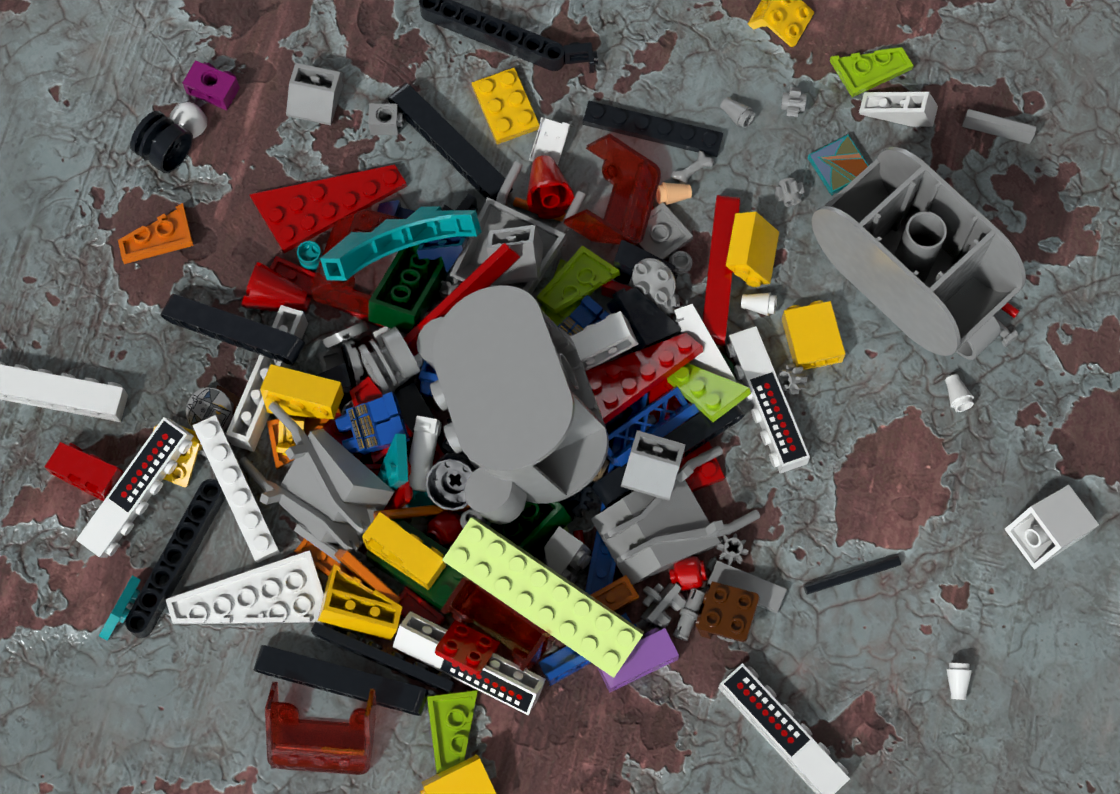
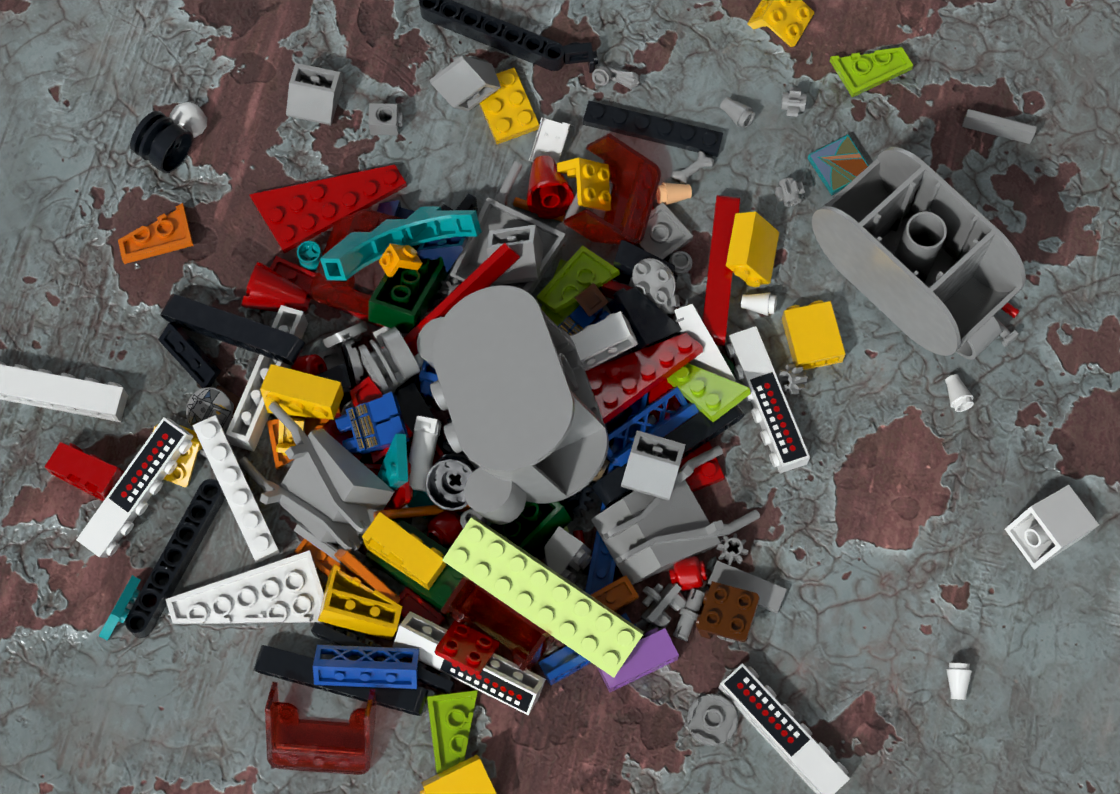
(189, 355): none -> black plate
(219, 94): magenta brick -> none
(310, 364): none -> red head
(366, 671): none -> blue fence
(399, 256): none -> light orange bracket
(448, 142): black beam -> none
(466, 82): none -> light grey slope
(591, 299): none -> reddish brown plate
(592, 182): none -> yellow bracket
(602, 76): none -> light grey piece
(712, 719): none -> light grey tile
(852, 575): black bar -> none
(904, 108): white slope -> none

